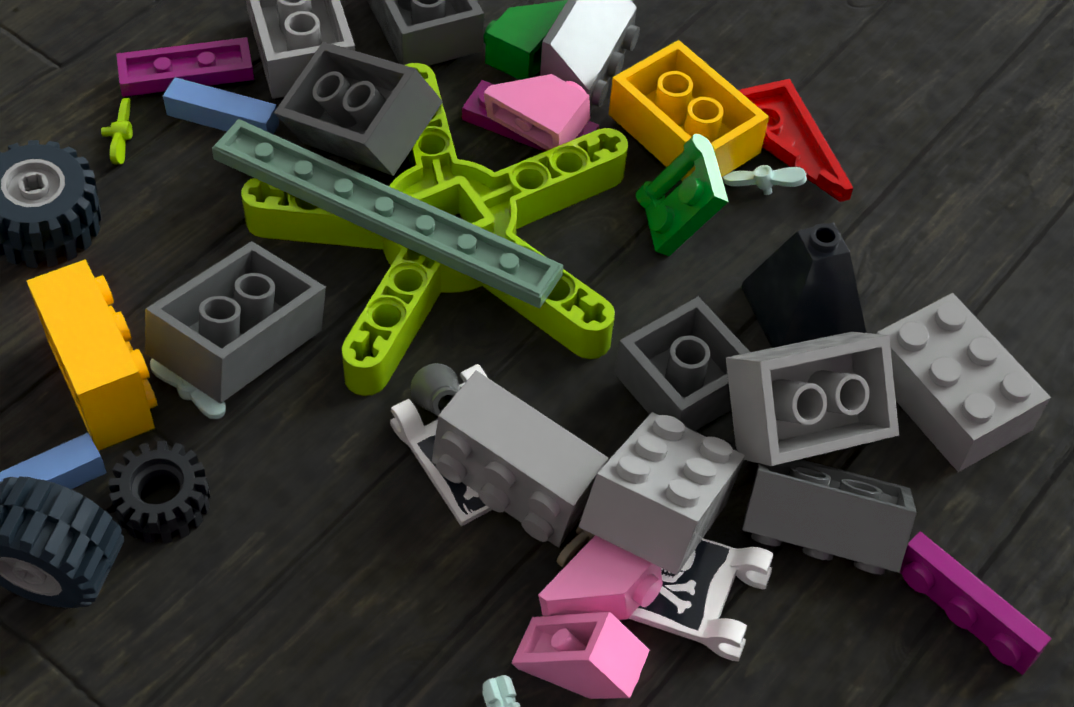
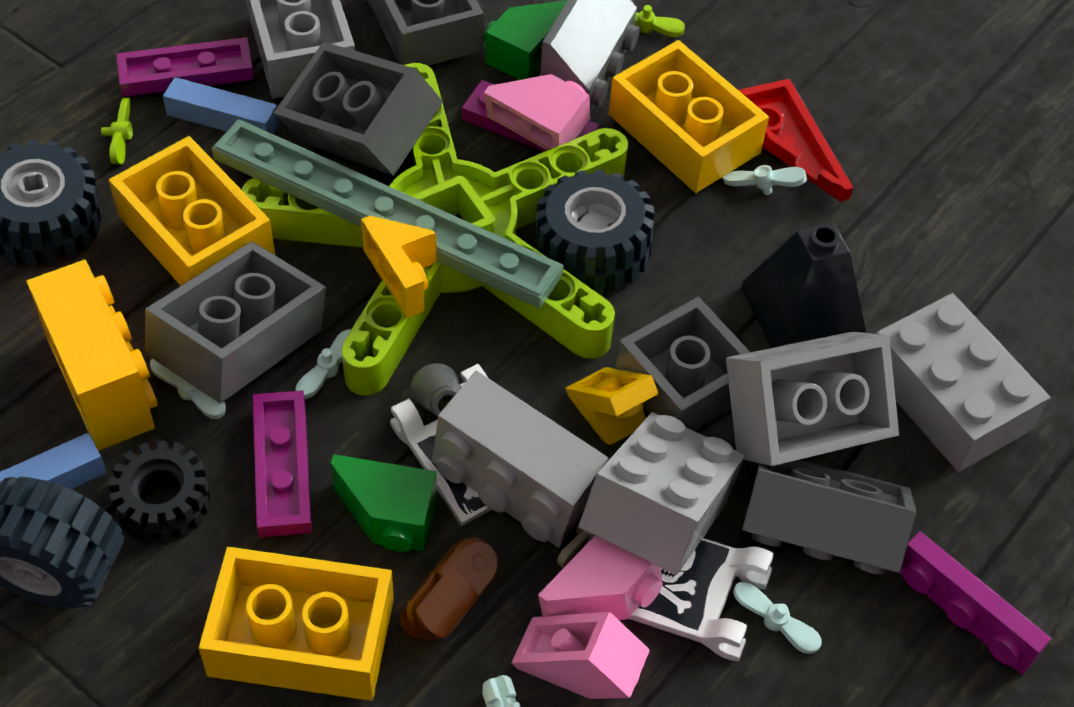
(187, 210): none -> yellow brick
(281, 464): none -> magenta plate
(298, 623): none -> yellow brick
(326, 367): none -> light aqua piece
(387, 500): none -> green slope
(399, 258): none -> yellow slope
(450, 590): none -> reddish brown arm
(596, 228): none -> black wheel
(613, 401): none -> yellow slope
(668, 26): none -> lime piece
(689, 205): green plate -> none
(778, 618): none -> light aqua piece

